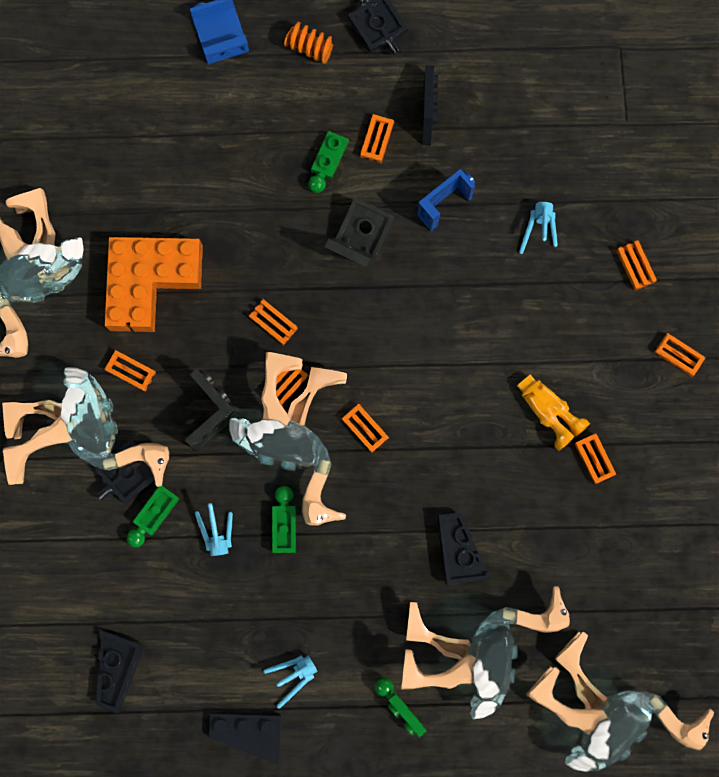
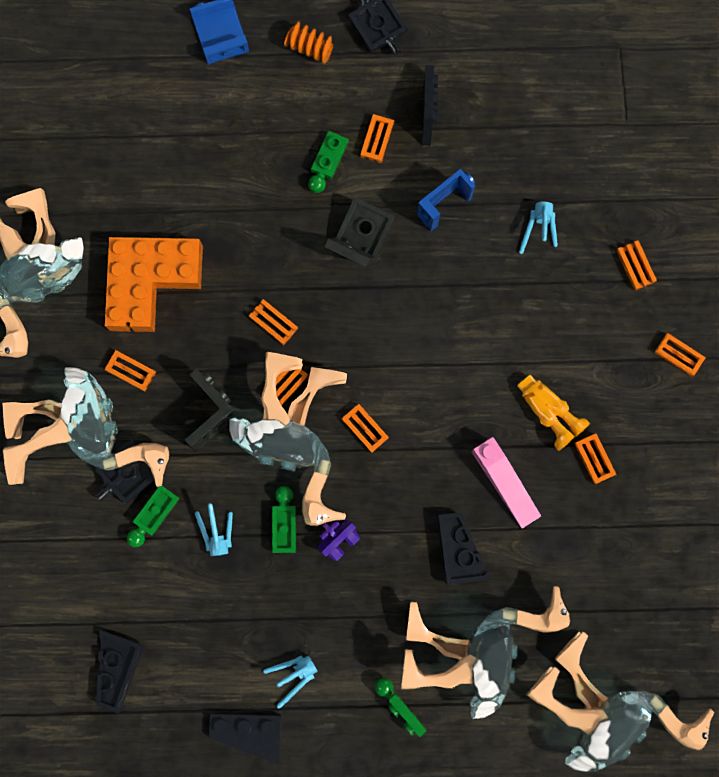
(334, 535): none -> dark purple hips
(506, 482): none -> bright pink slope

